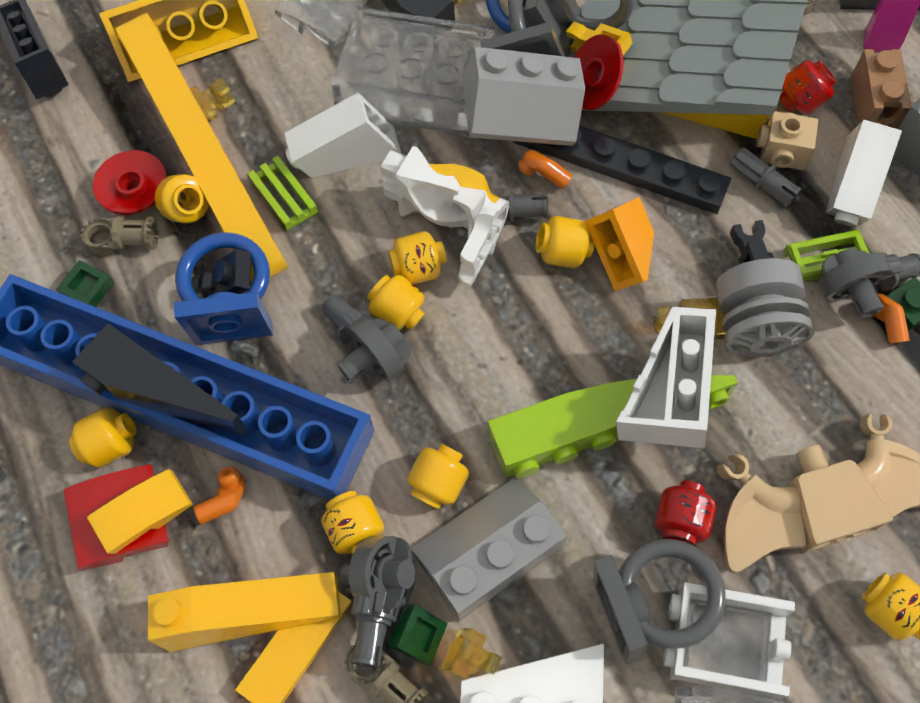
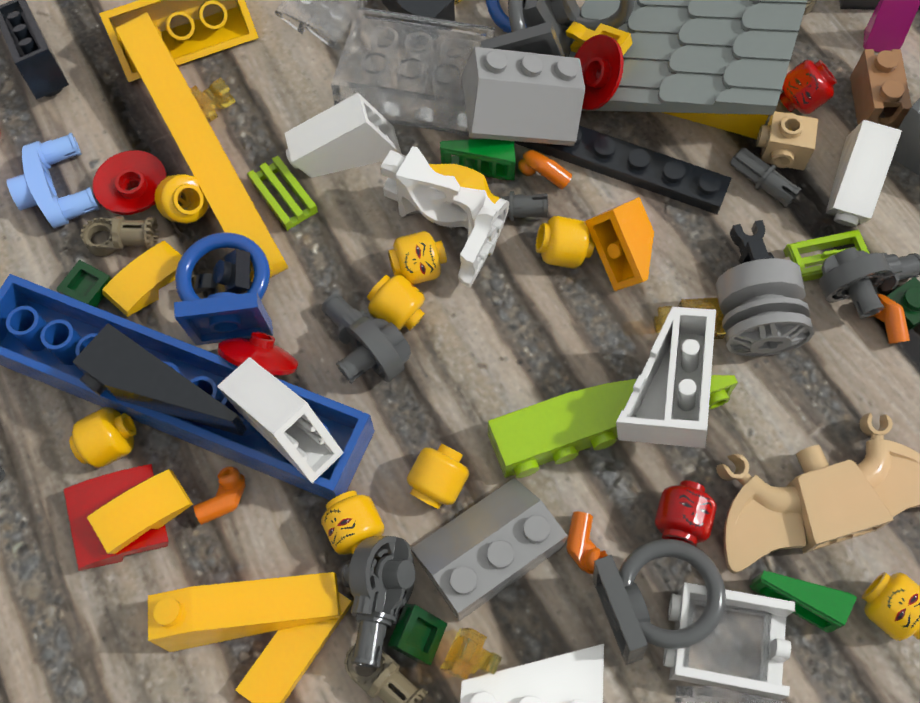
(36, 185): none -> light blue connector
(142, 278): none -> yellow slope
(262, 350): none -> red dish
(281, 418): none -> white slope
(486, 156): none -> green slope
(579, 545): none -> orange arm
(815, 603): none -> green slope

